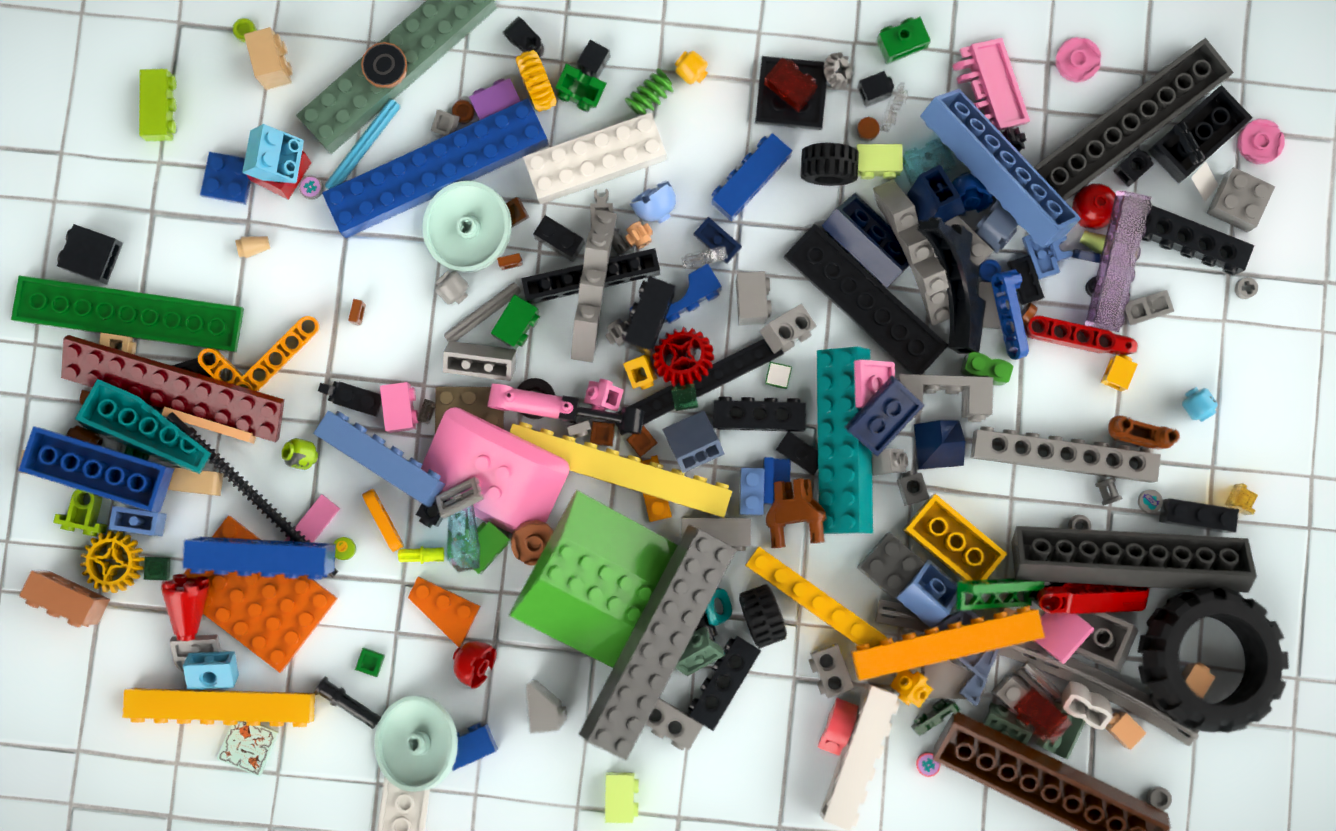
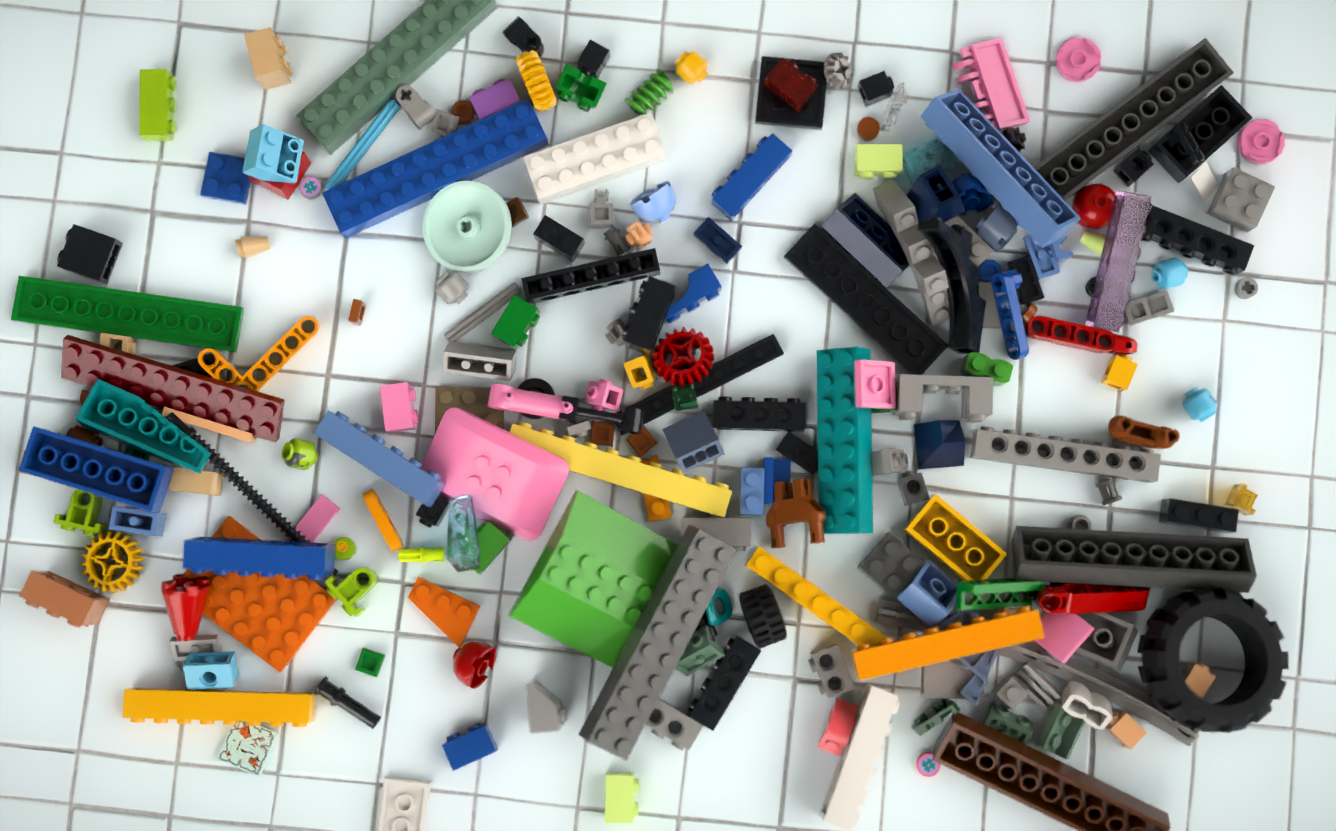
(157, 568): clear green plate -> none
(242, 27): lime tile -> none
(351, 590): none -> lime pin
(352, 397): black hinge -> none
(384, 65): black tile -> none
(416, 109): none -> light grey piece
(416, 743): light aqua dish -> none
(426, 411): clear smoke tile -> none
(459, 501): light grey tile -> none
(510, 261): dark orange tile -> none
(530, 540): nougat tile -> none
(592, 286): light grey arch -> none
(704, 257): clear piece -> none
(752, 298): light grey brick -> none
(778, 375): white tile -> none
(788, 329): light grey brick -> none
(829, 164): black tyre -> none
(884, 416): dark blue tile -> none
(903, 39): green brick -> none
(911, 687): yellow brick -> none
(1042, 715): clear red brick -> none
(1086, 255): dark blue tile -> none
(1150, 501): light grey tile -> none
(1159, 798): light grey tile -> none
(1169, 273): none -> medium azure head

